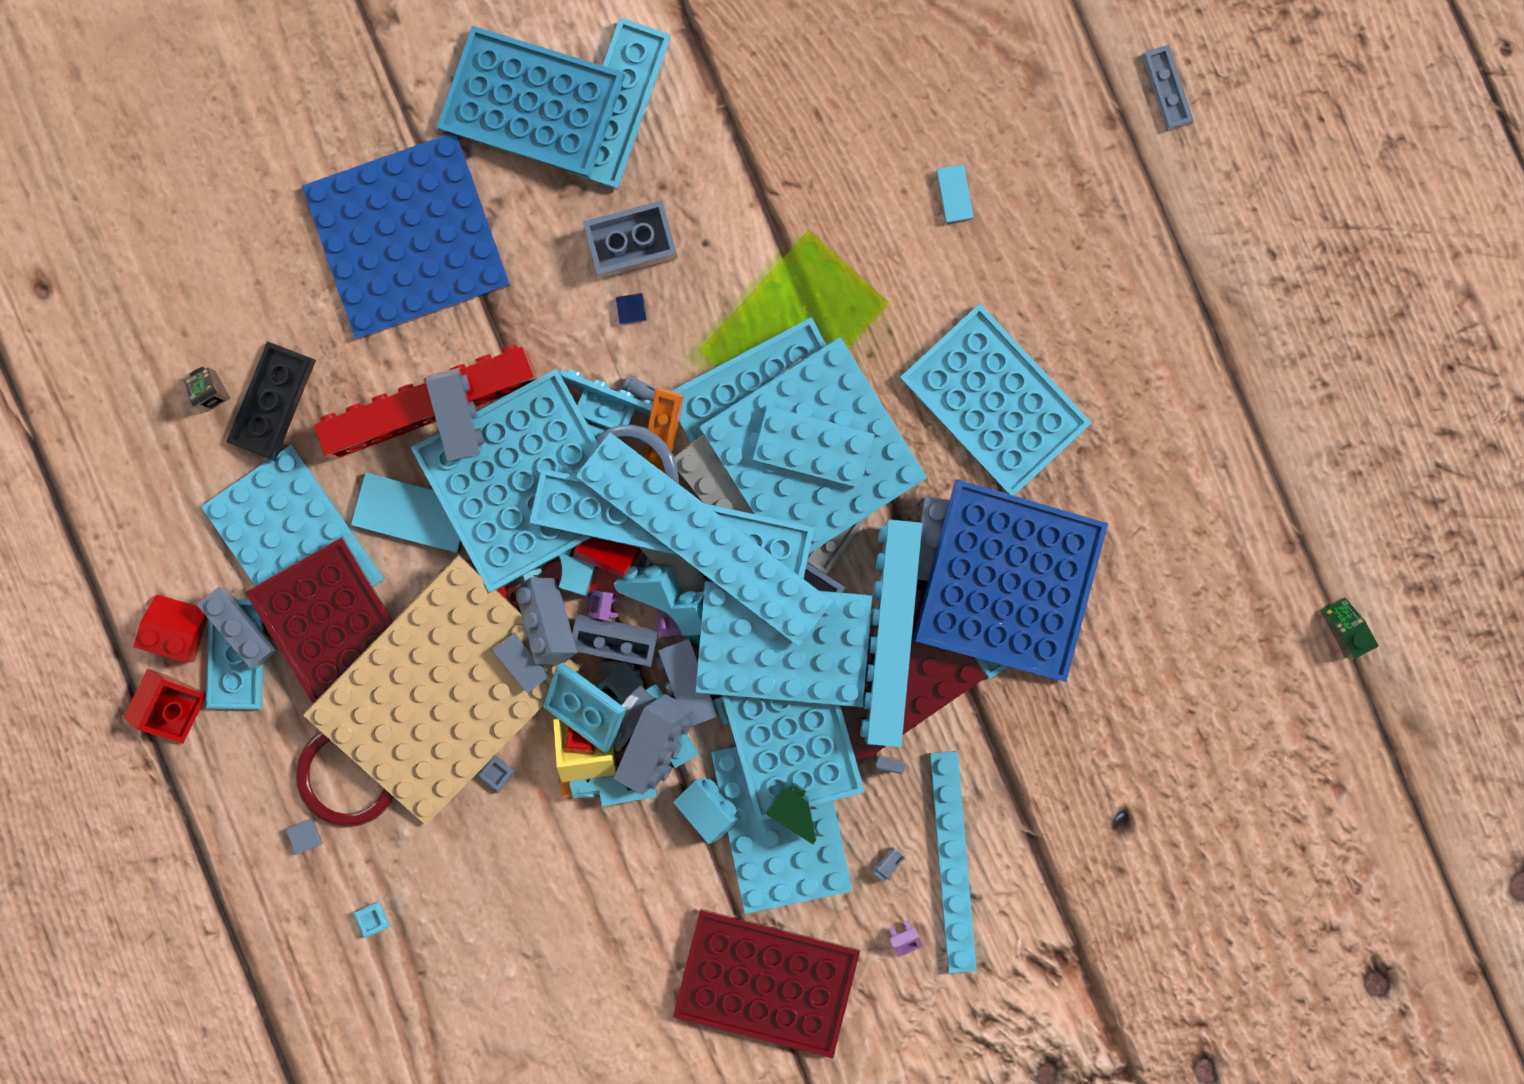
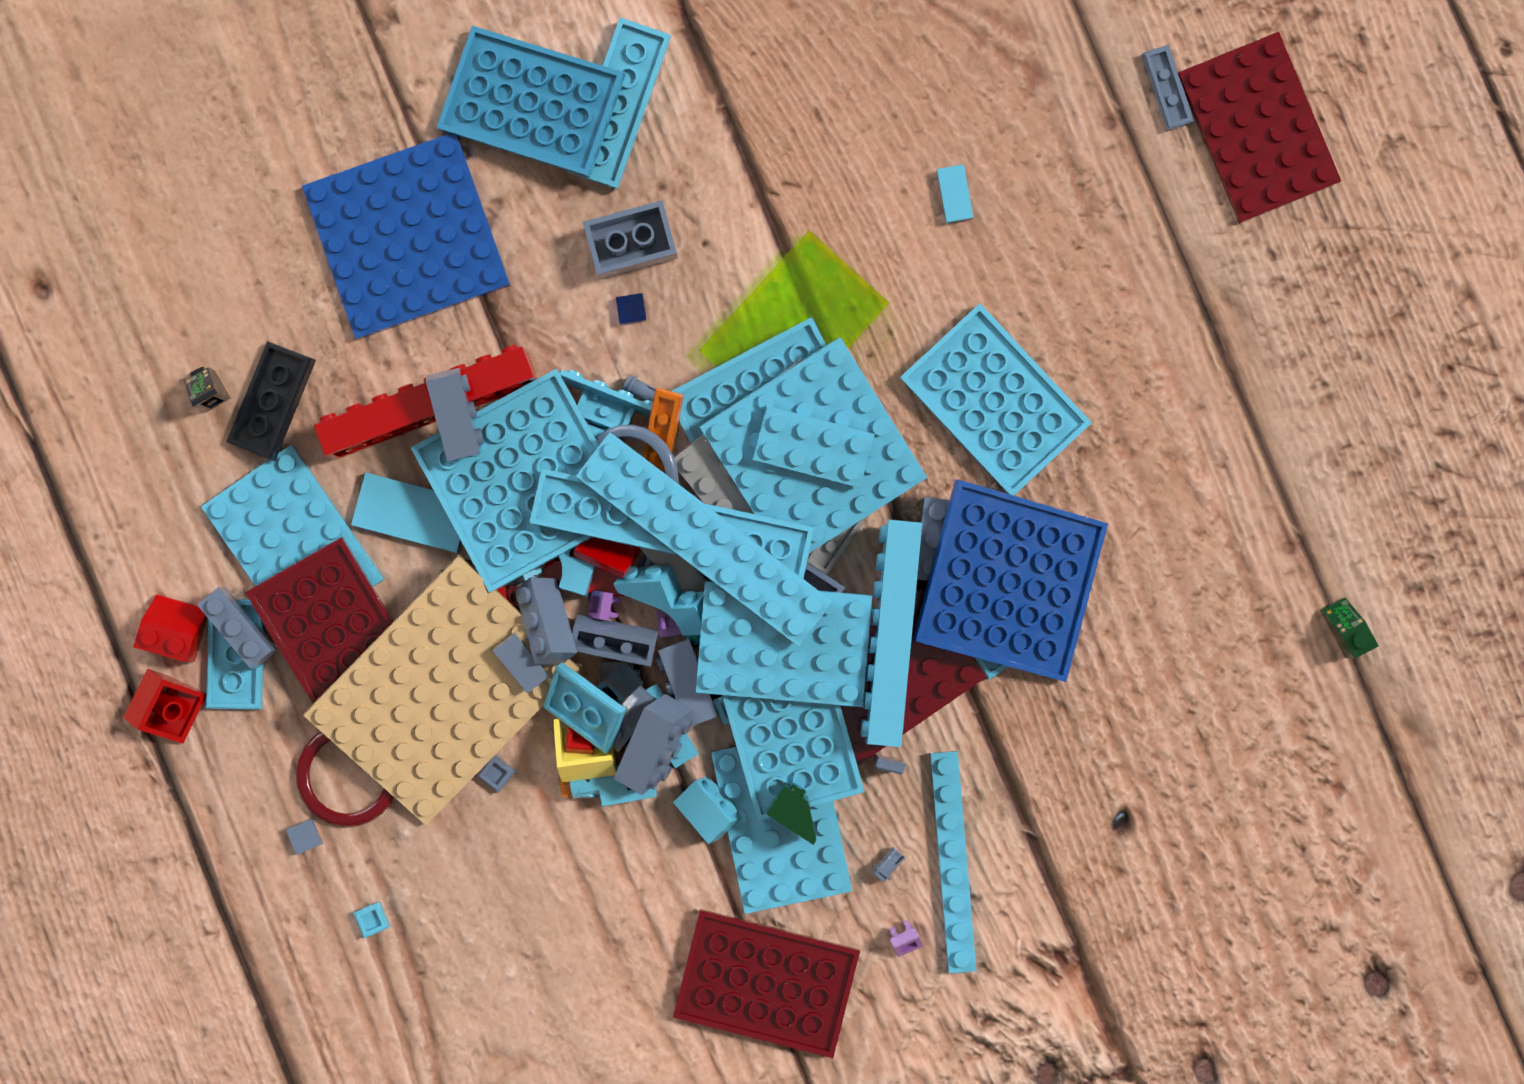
(1259, 127): none -> dark red plate

